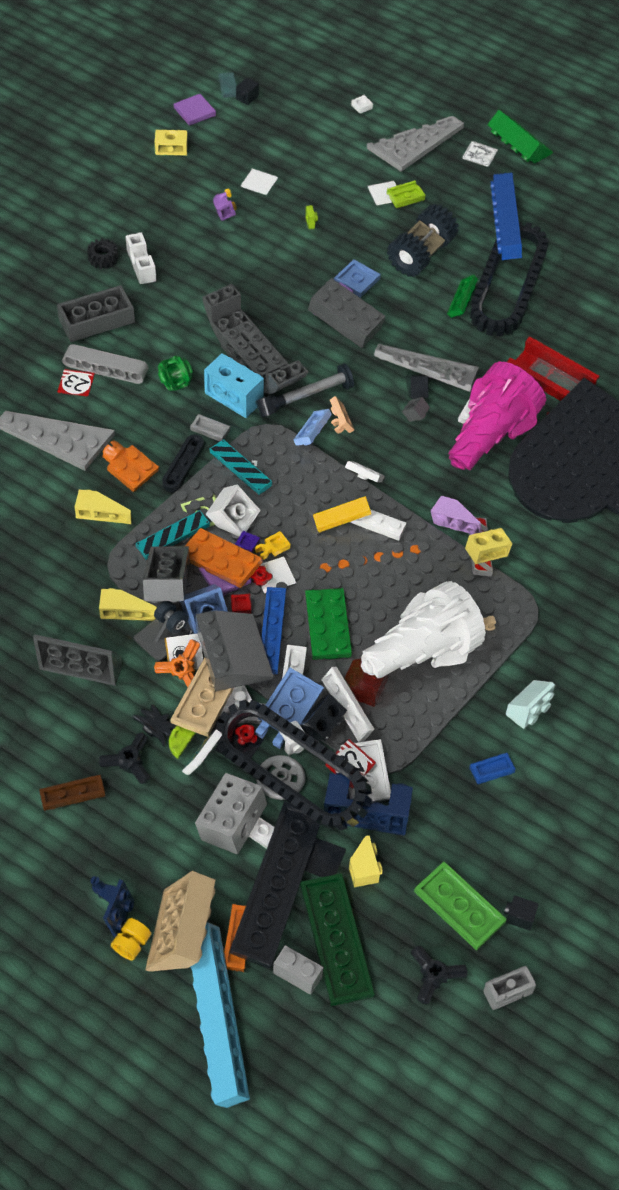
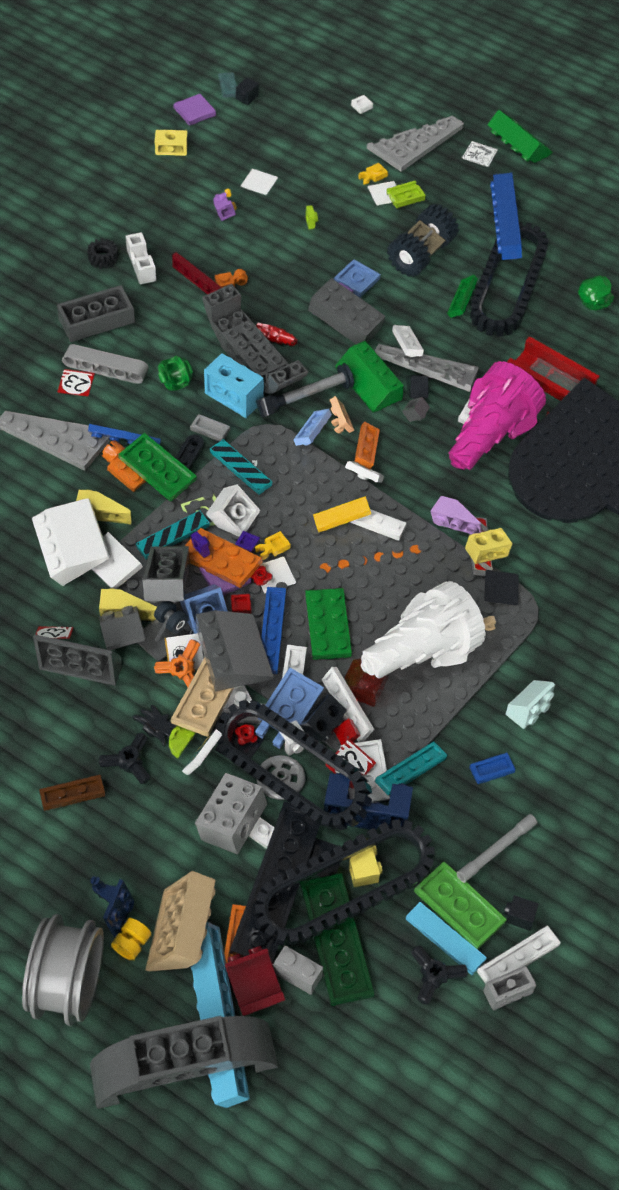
(55, 632): none -> sticker
(63, 969): none -> light grey wheel
(70, 540): none -> white slope
(116, 435): none -> blue plate
(119, 566): none -> white tile
(122, 627): none -> dark grey slope
(157, 467): none -> green plate
(181, 1054): none -> dark grey slope
(194, 274): none -> dark red tile
(200, 544): none -> dark purple plate
(240, 277): none -> orange plate
(254, 980): none -> dark red panel
(277, 335): none -> red hinge
(346, 731): none -> red tile
(353, 907): none -> black piece
(367, 445): none -> orange plate
(372, 377): none -> green slope
(375, 172): none -> yellow plate
(407, 340): none -> white plate
(411, 767): none -> teal tile
(445, 938): none -> medium azure tile
(473, 866): none -> light grey piece
(501, 587): none -> black sticker
(520, 955): none -> white tile
(594, 291): none -> green helmet

